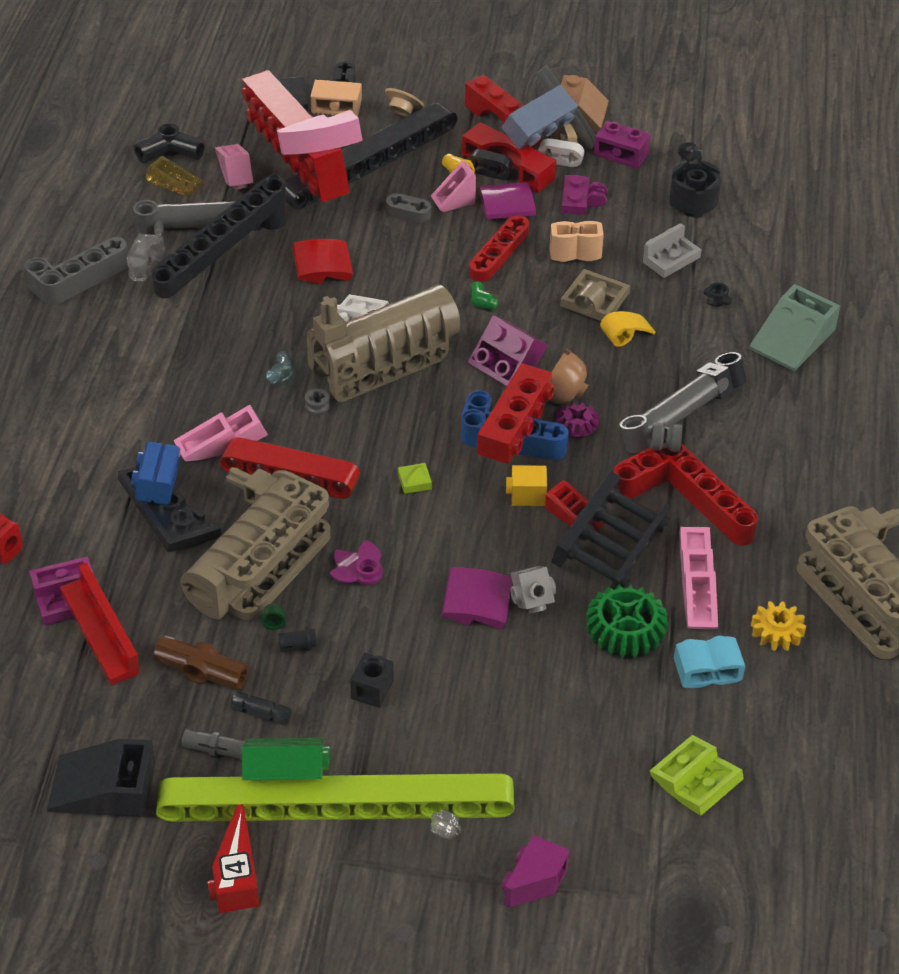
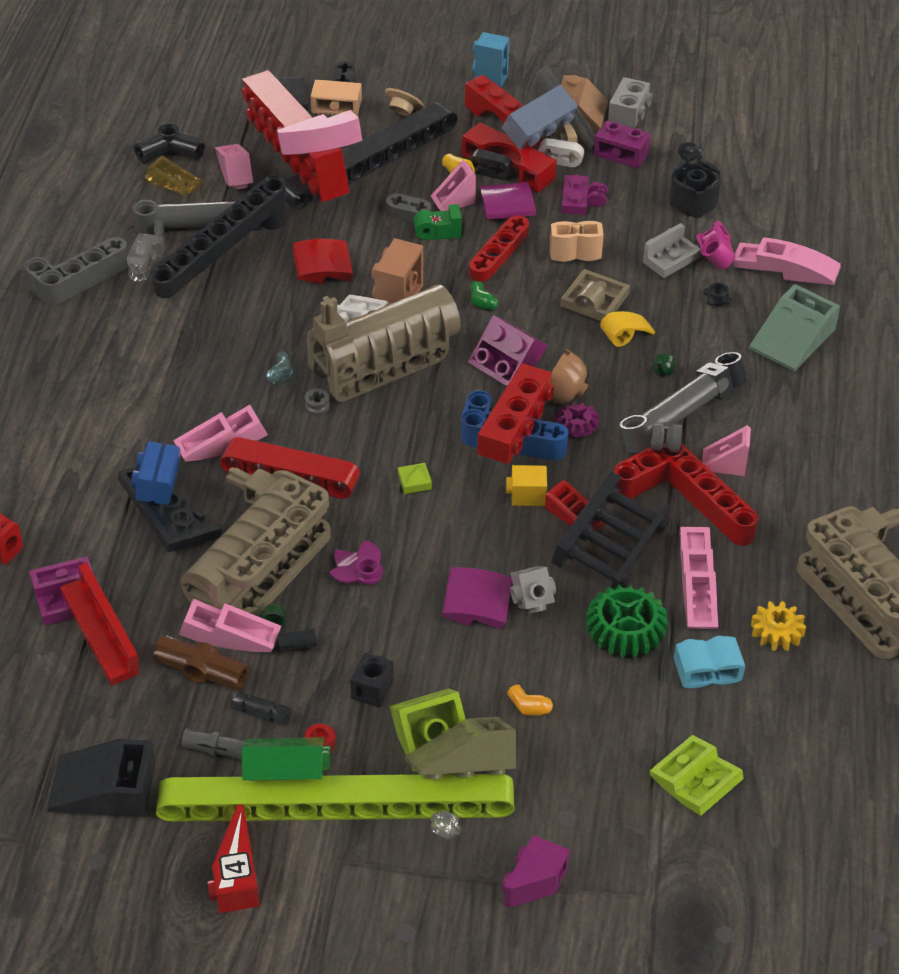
(229, 628): none -> bright pink slope
(322, 730): none -> red tile
(398, 271): none -> nougat brick
(426, 718): none -> lime slope
(438, 224): none -> green leg
(466, 748): none -> olive slope
(491, 57): none -> dark azure brick
(529, 704): none -> light orange arm
(629, 102): none -> light grey brick
(663, 364): none -> dark green hinge
(716, 246): none -> dark pink piece
(729, 453): none -> bright pink slope
(794, 260): none -> bright pink slope

